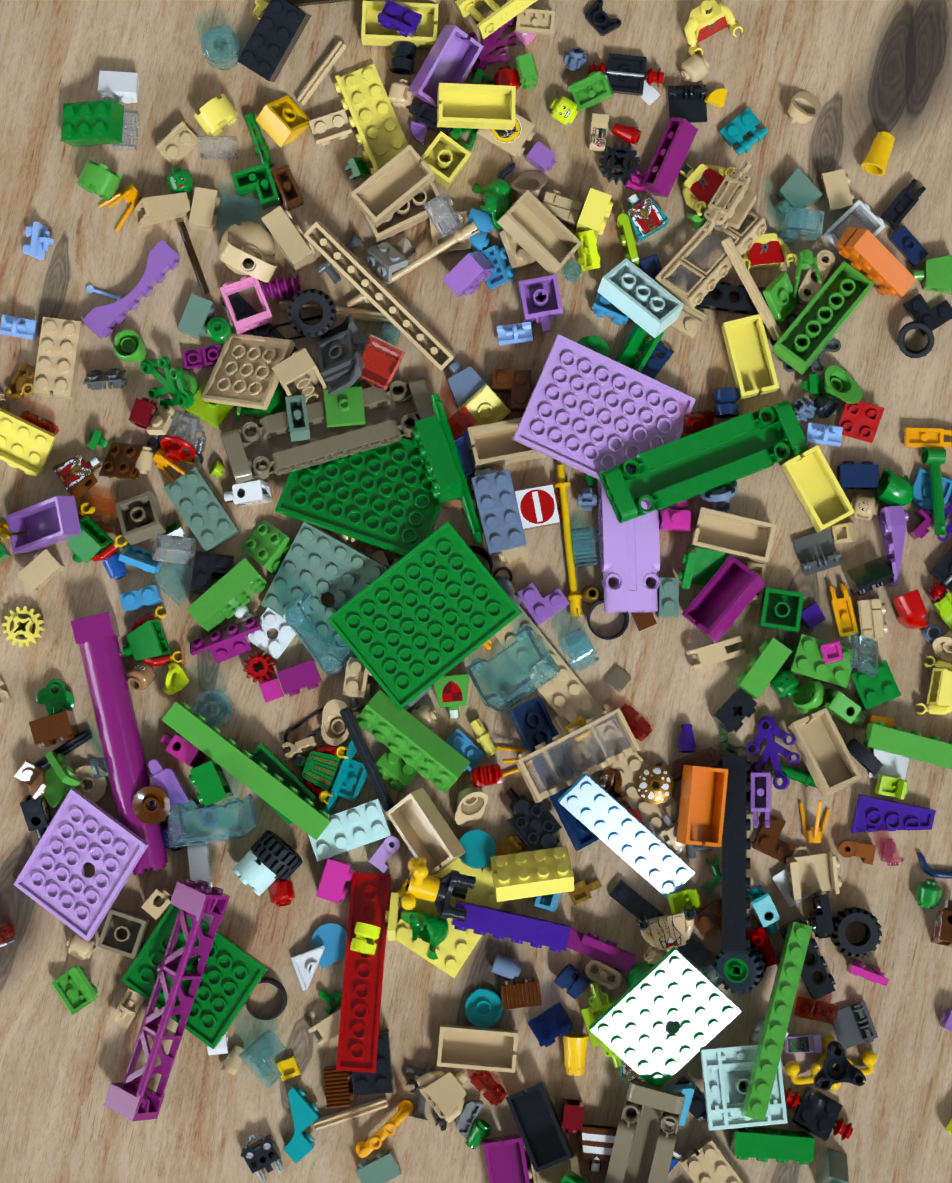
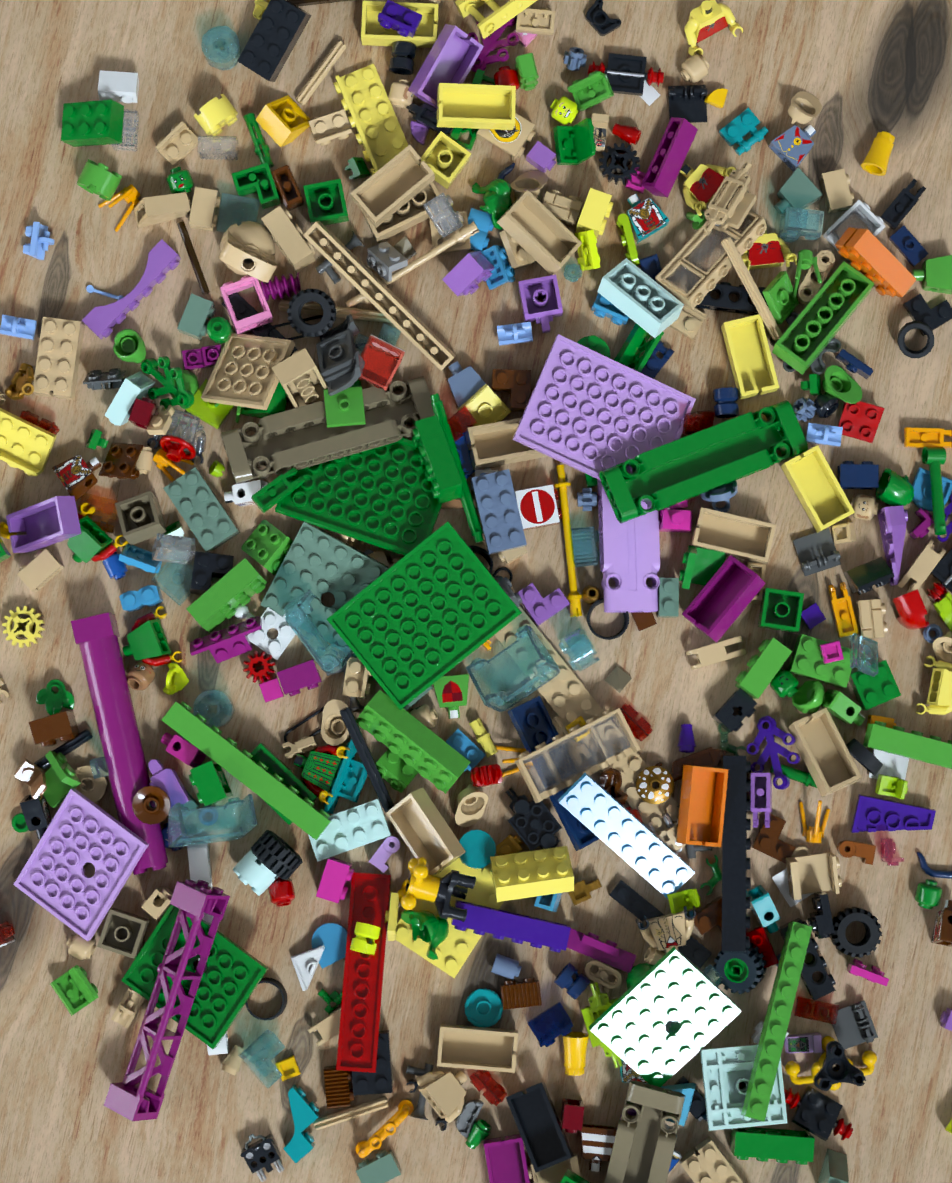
(19, 823): none -> green tile
(133, 387): none -> light aqua slope
(276, 490): none -> green hinge
(297, 418): sand green brick -> none
(326, 202): none -> green brick
(574, 143): none -> green bracket
(793, 145): none -> sand blue torso
(853, 364): none -> dark blue plate
(921, 566): none -> tan piece

